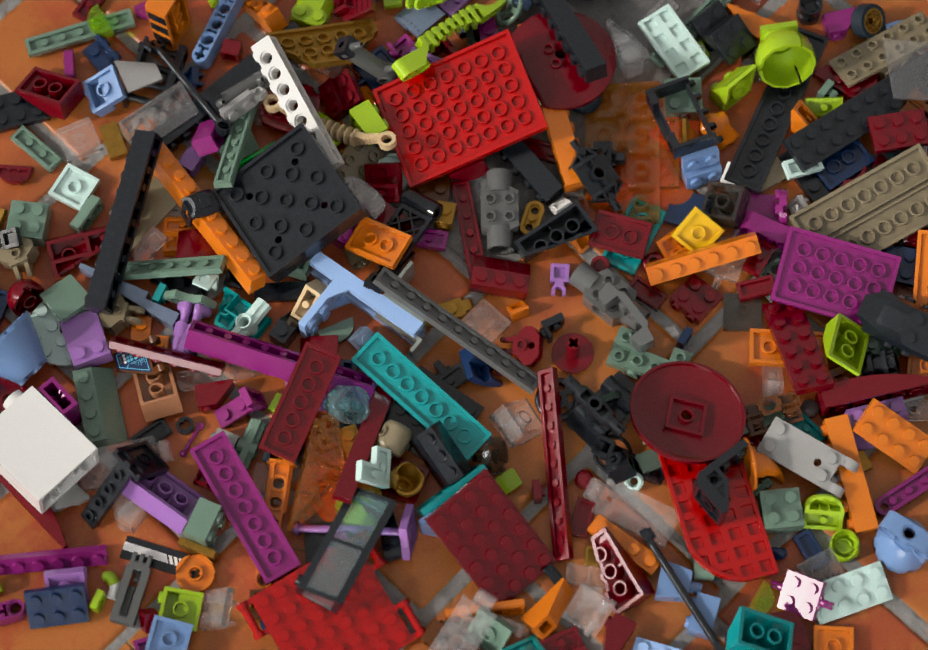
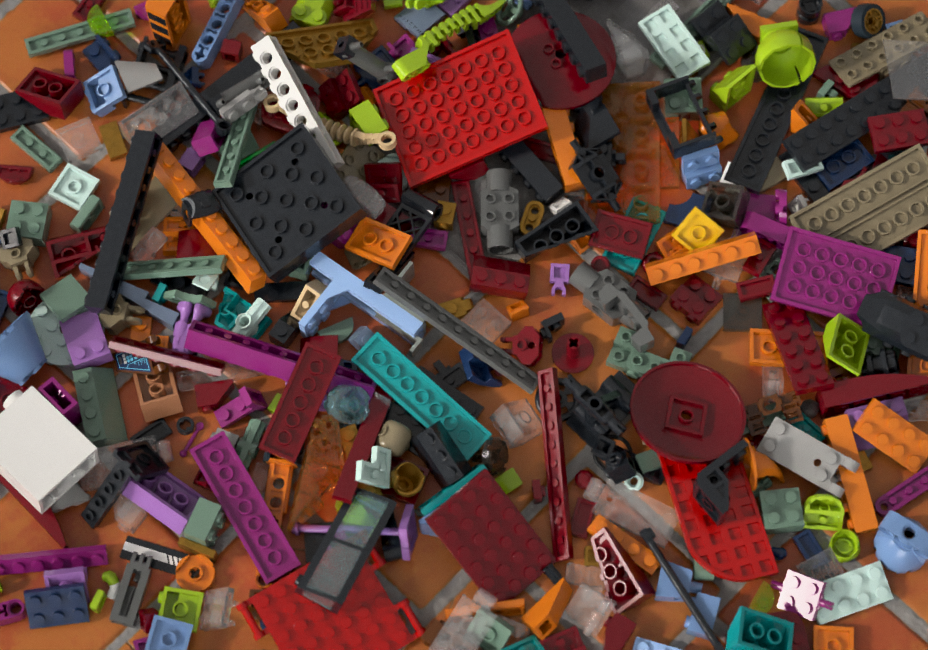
(595, 125): none -> black slope

